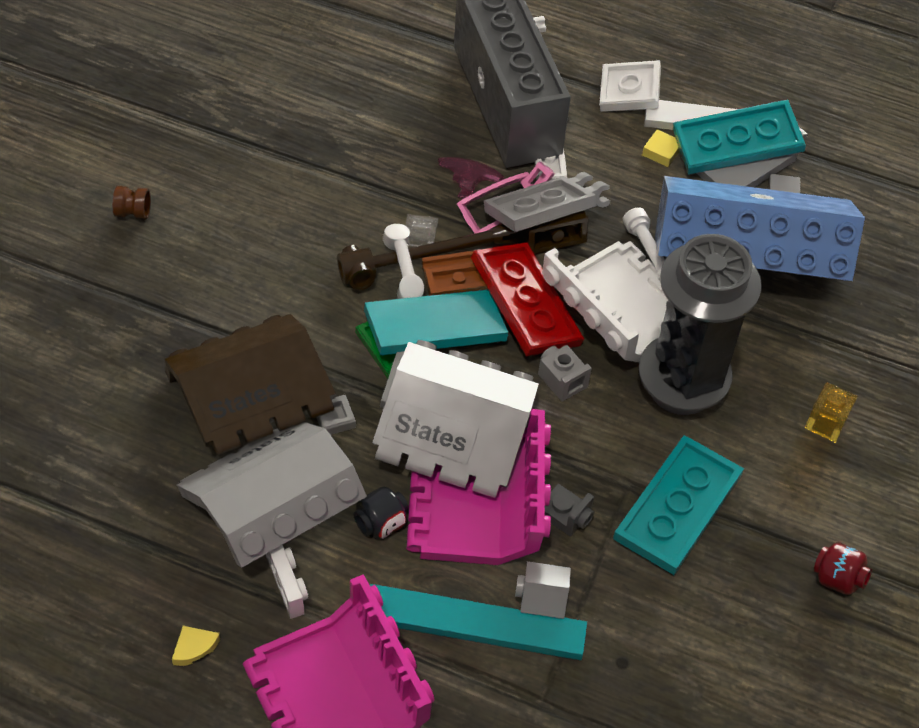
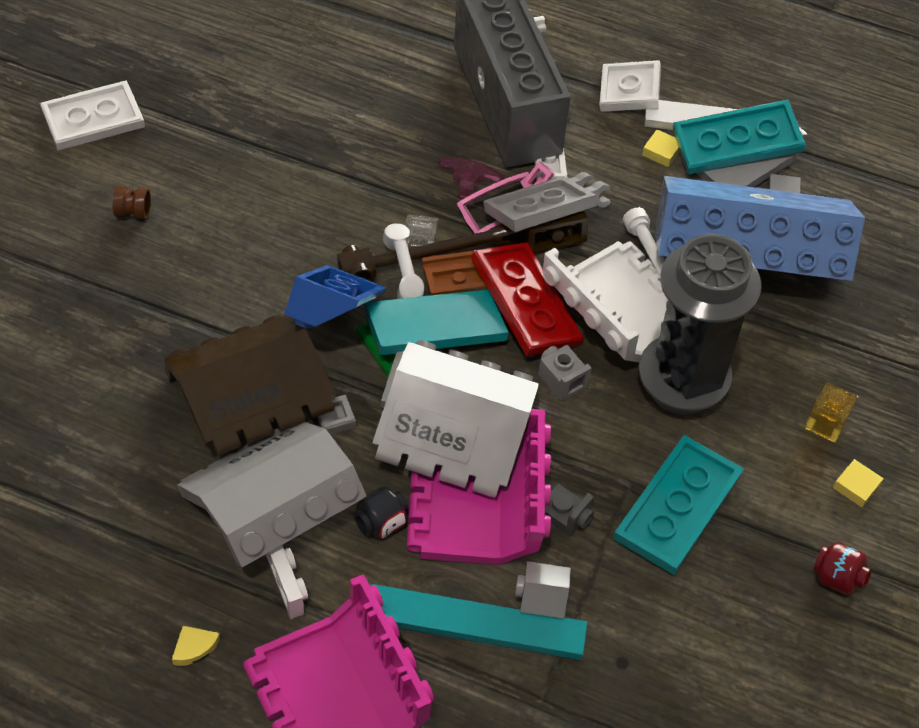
(92, 115): none -> white tile
(327, 294): none -> blue slope
(858, 483): none -> light yellow tile

